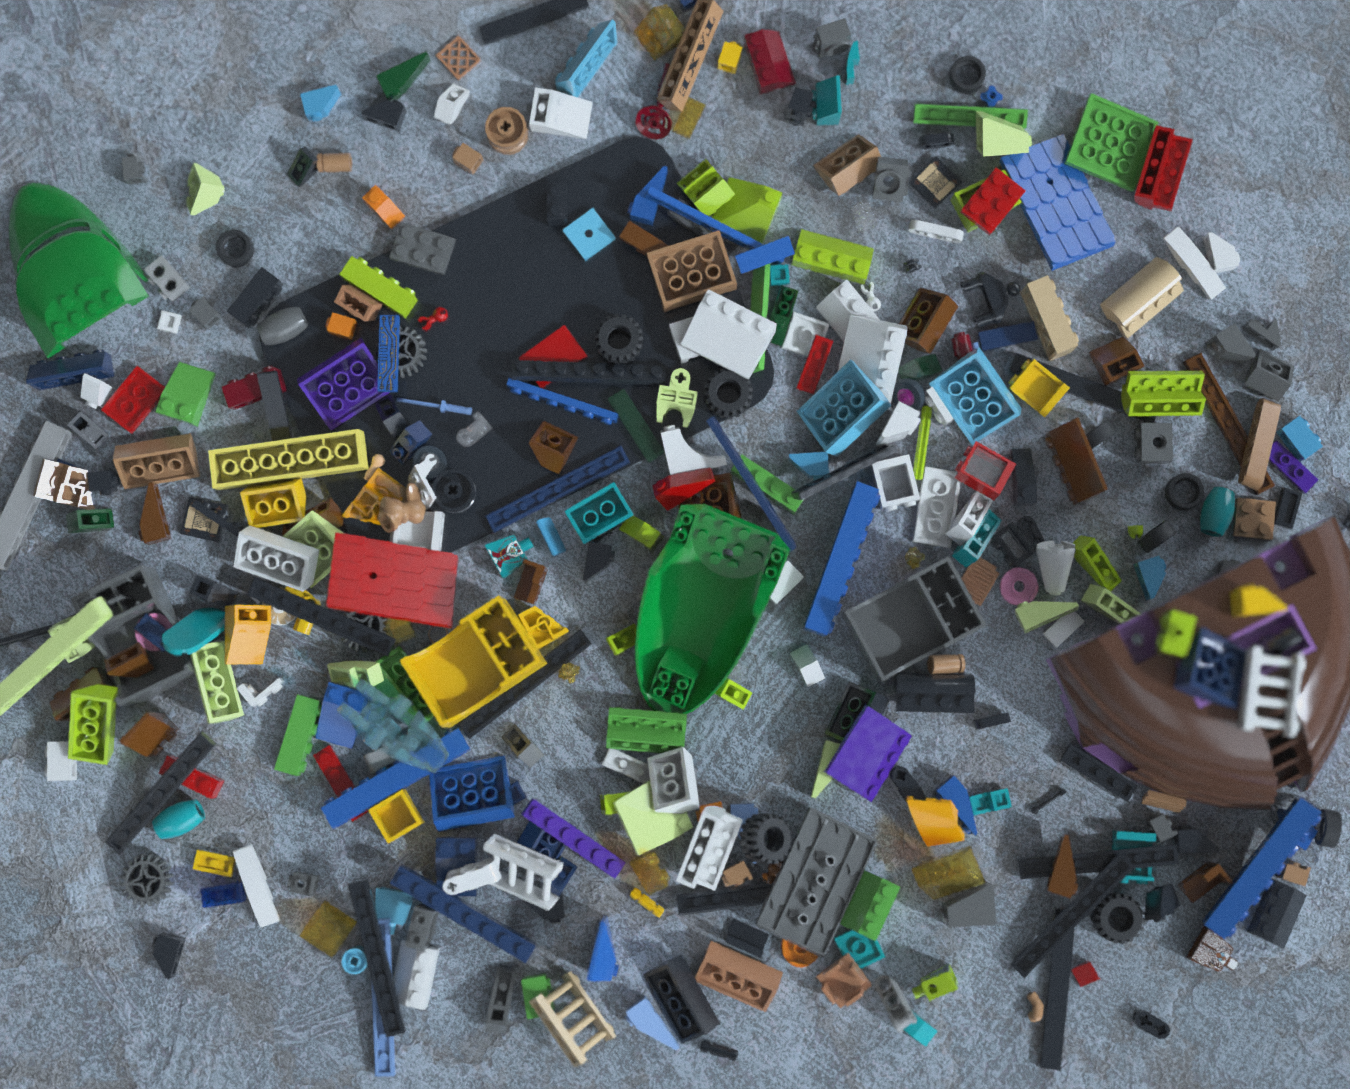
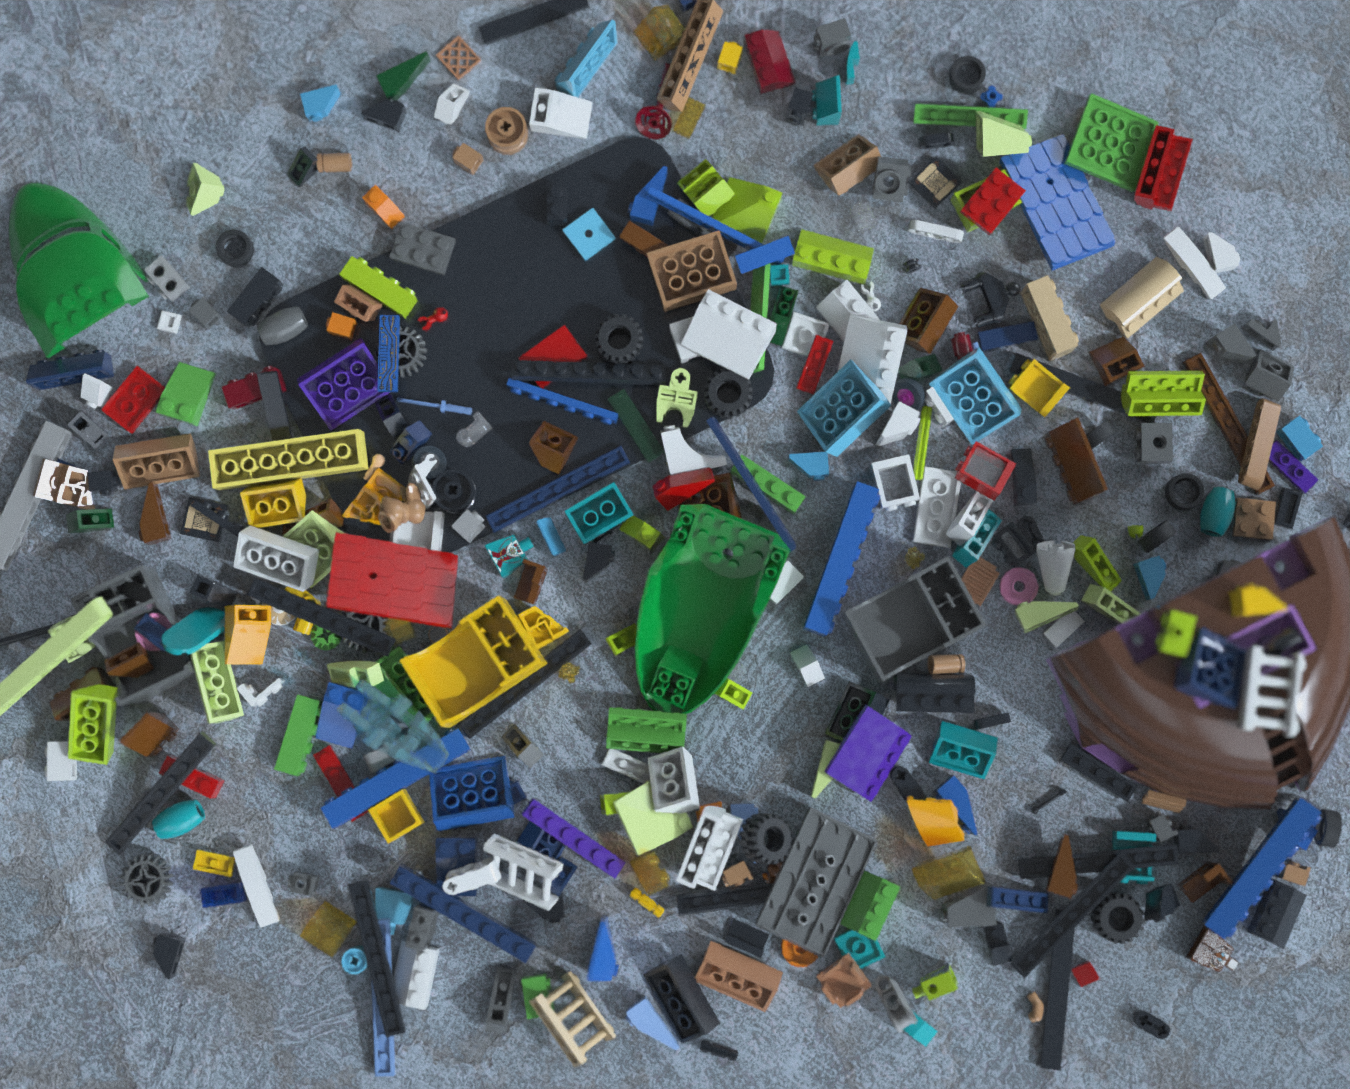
(133, 169): dark grey brick -> none
(321, 643): none -> bright green gear
(469, 525): none -> light grey brick
(843, 472): black tile -> none
(963, 750): none -> teal slope
(990, 801): teal slope -> none
(997, 944): none -> black slope
(1017, 899): none -> dark blue tile

